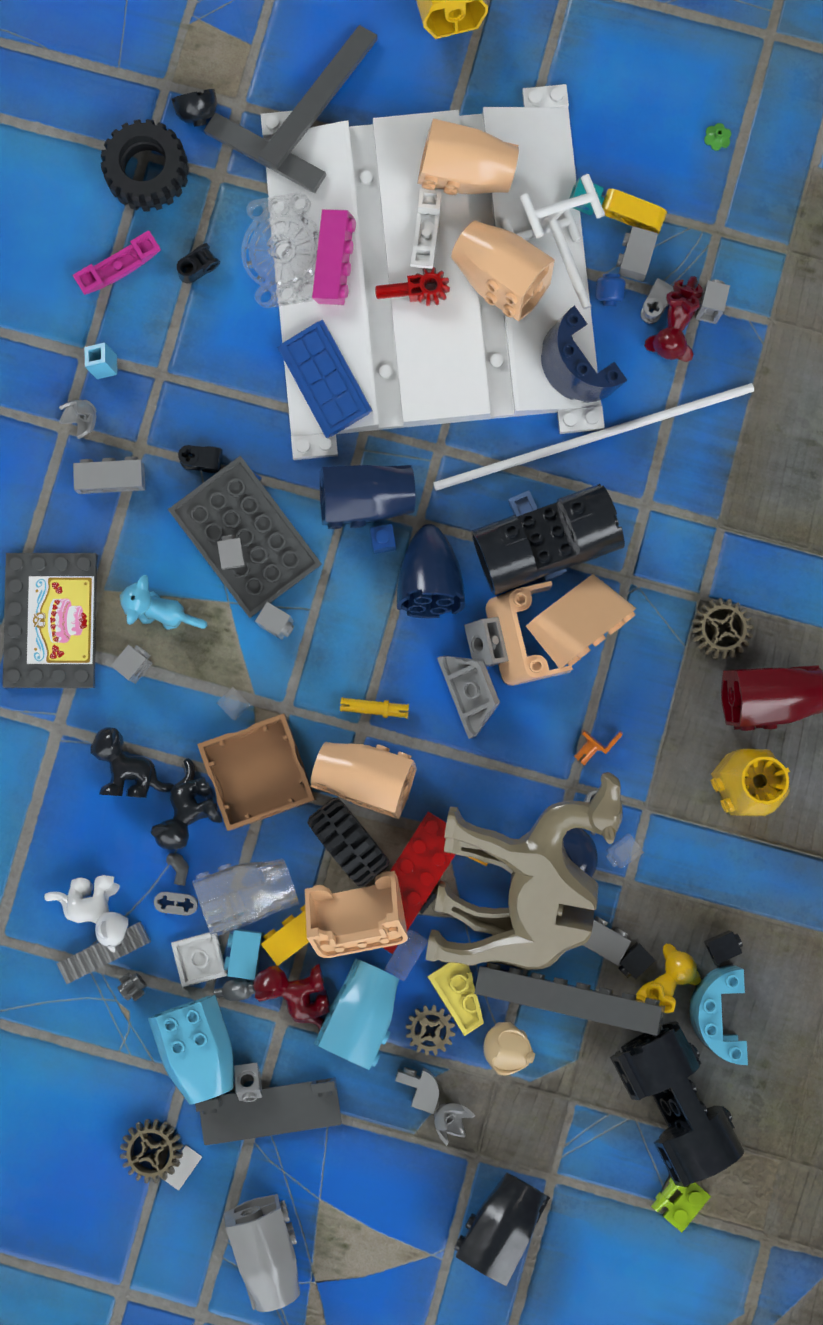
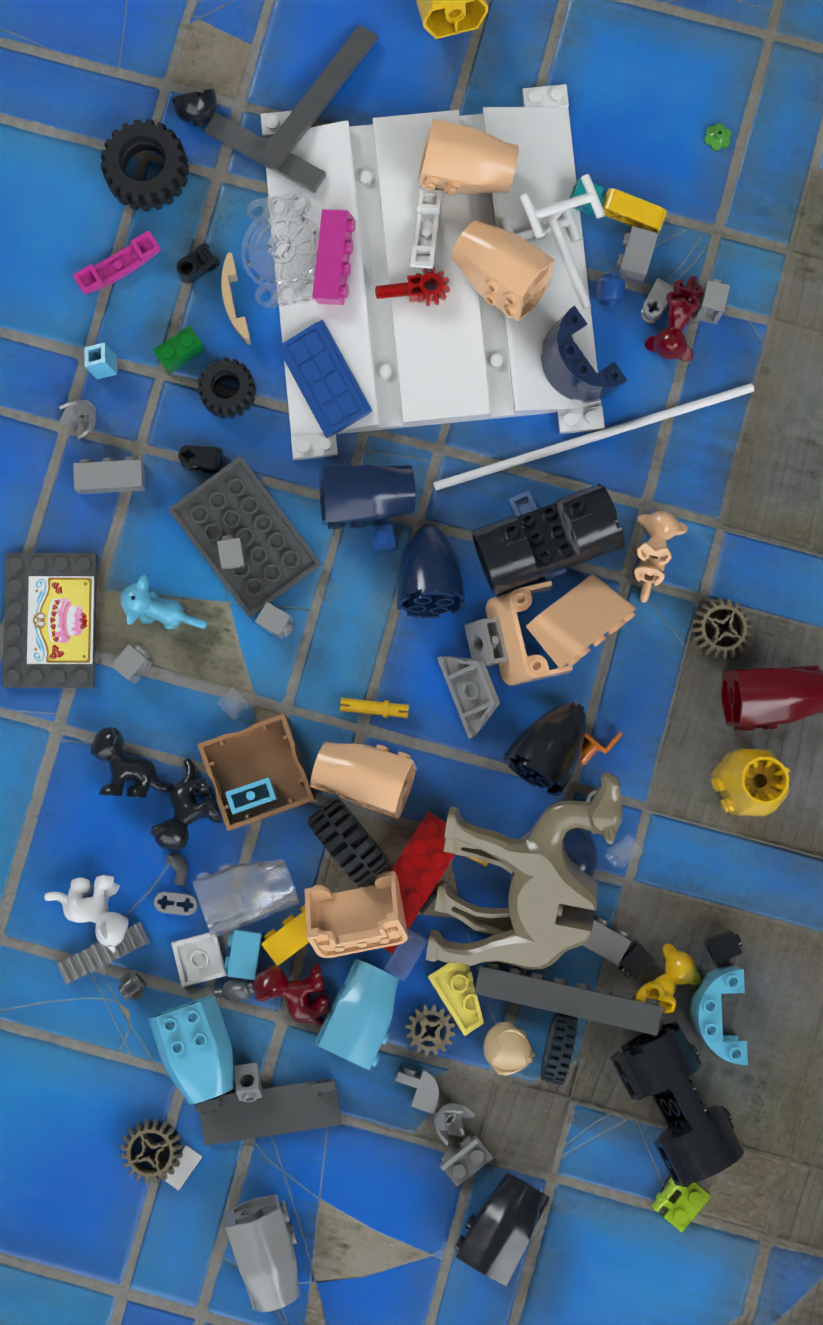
(179, 350): none -> green brick
(218, 372): none -> black tyre
(229, 275): none -> tan slope
(251, 795): none -> medium azure brick
(465, 1160): none -> light grey bracket
(549, 748): none -> black cylinder
(559, 1048): none -> black wheel
(654, 552): none -> light nougat animal

